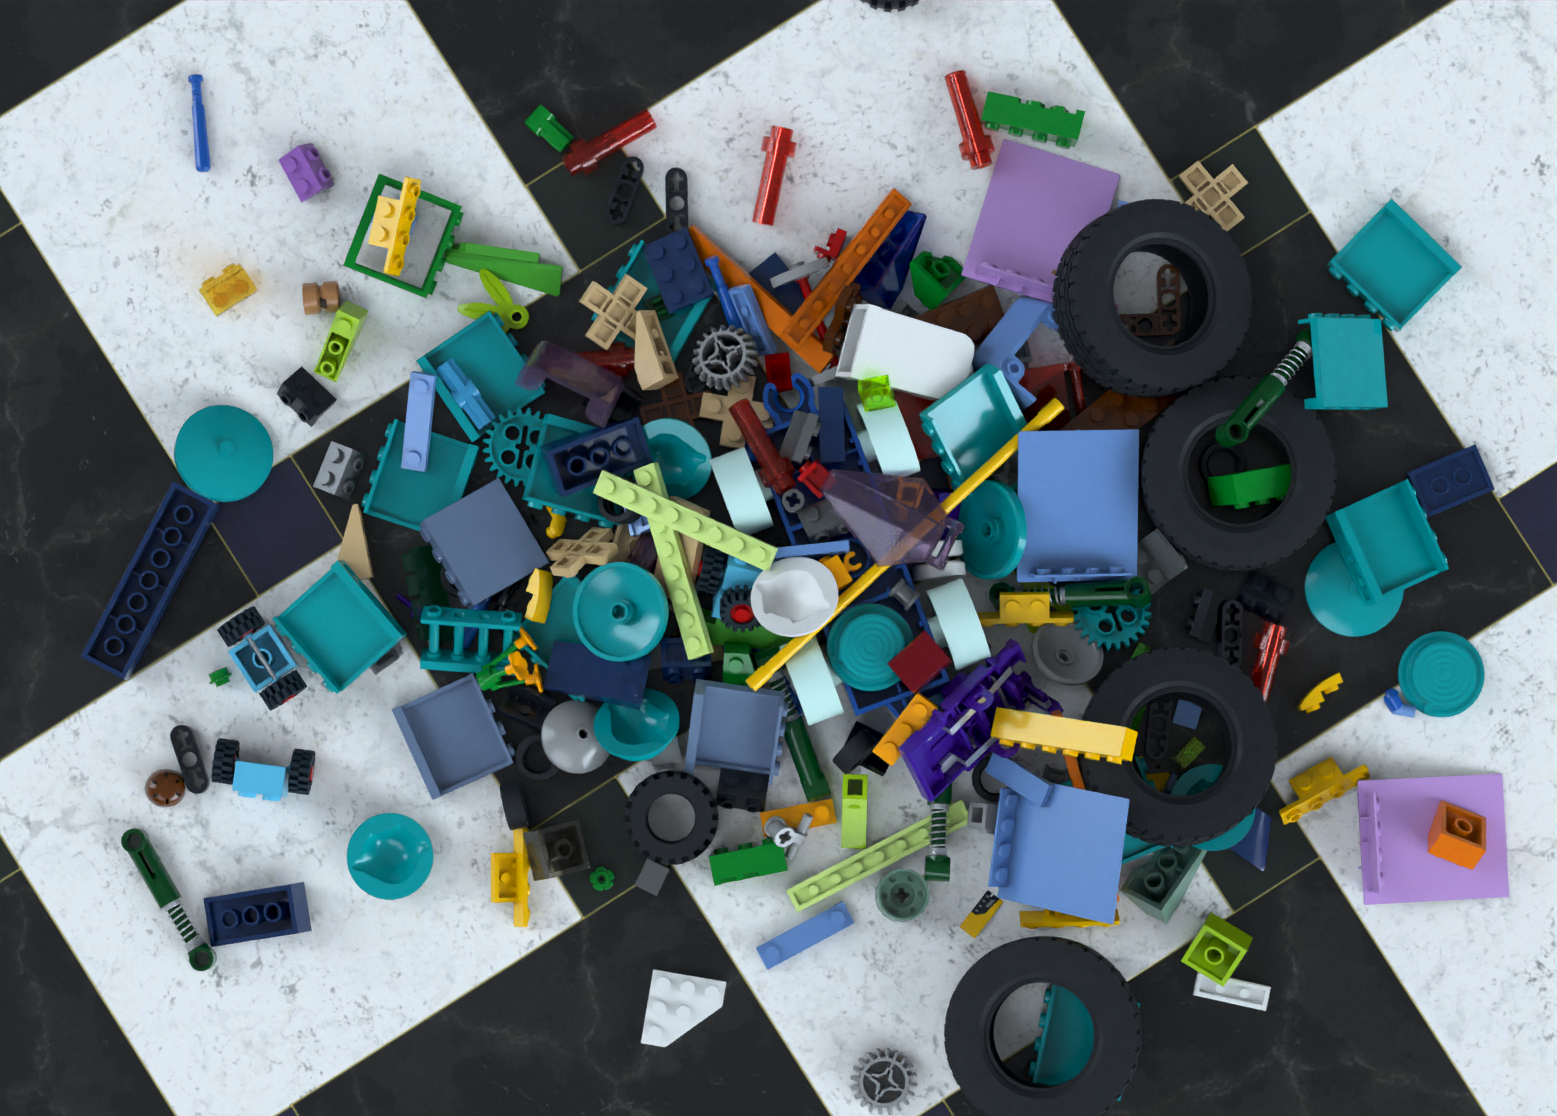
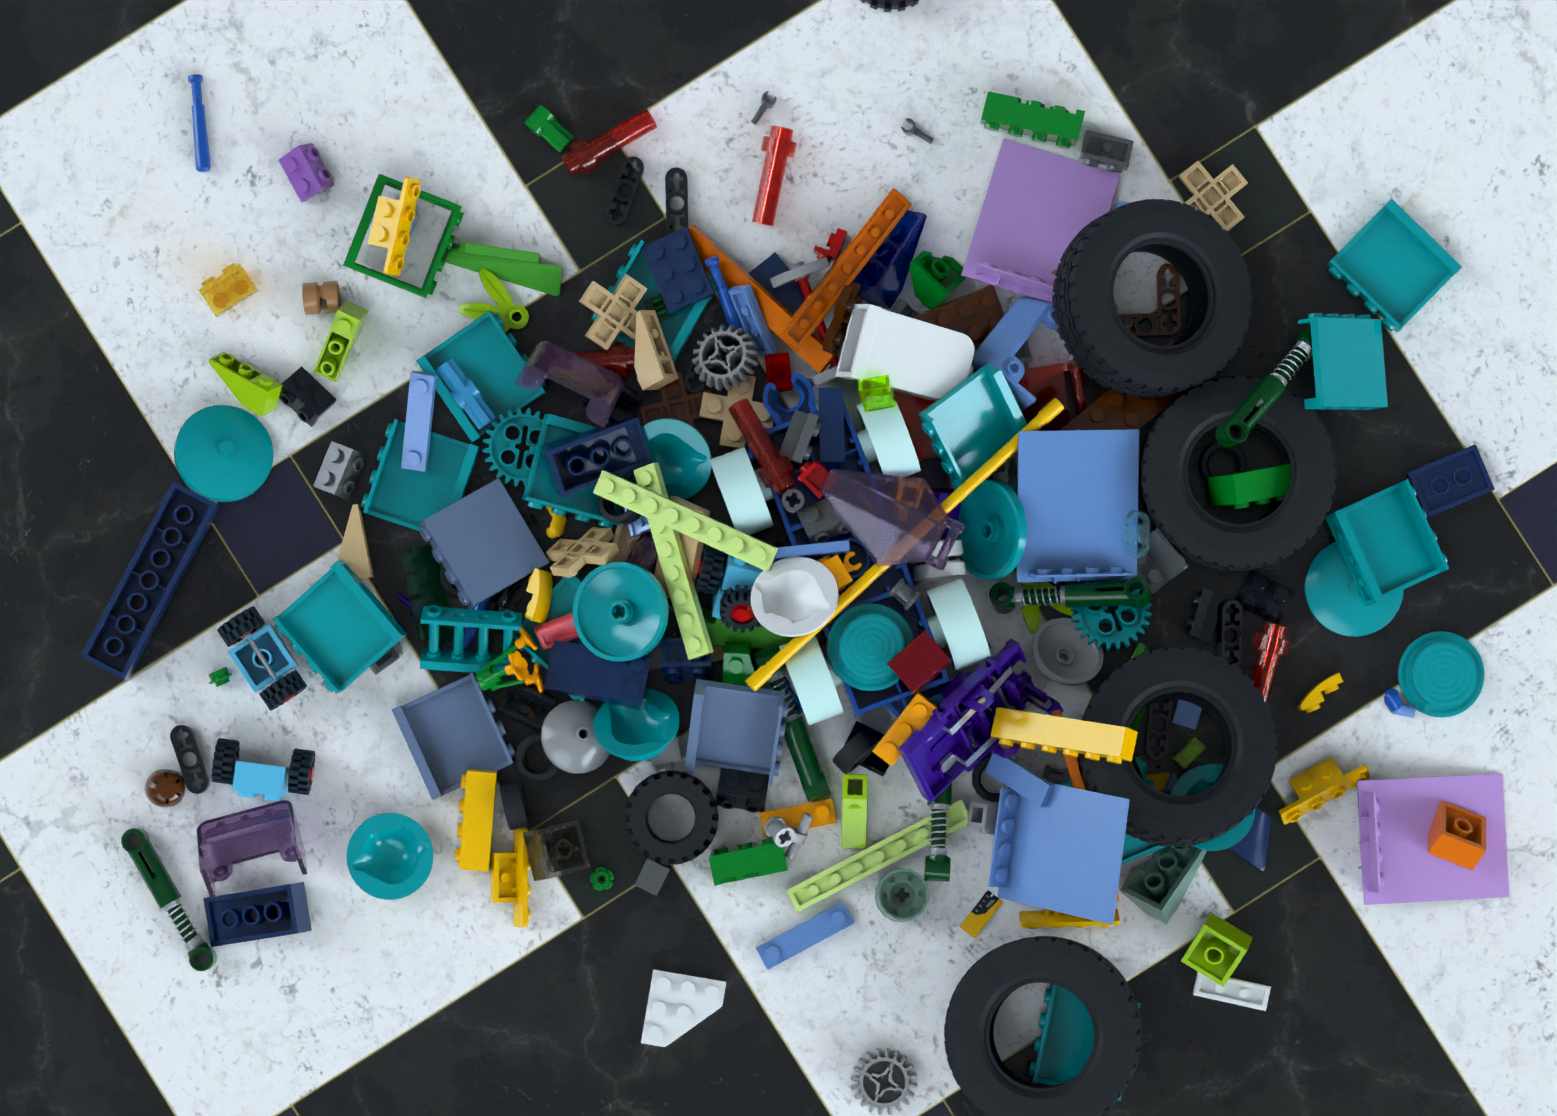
(247, 837): none -> clear purple windscreen
(251, 387): none -> lime slope
(477, 819): none -> yellow brick
(558, 629): none -> coral tile
(764, 106): none -> dark grey hand
(914, 130): none -> dark grey hand
(975, 145): clear red piece -> none
(1025, 608): yellow bracket -> none
(1106, 150): none -> dark grey bracket
(1131, 534): none -> clear light blue beam

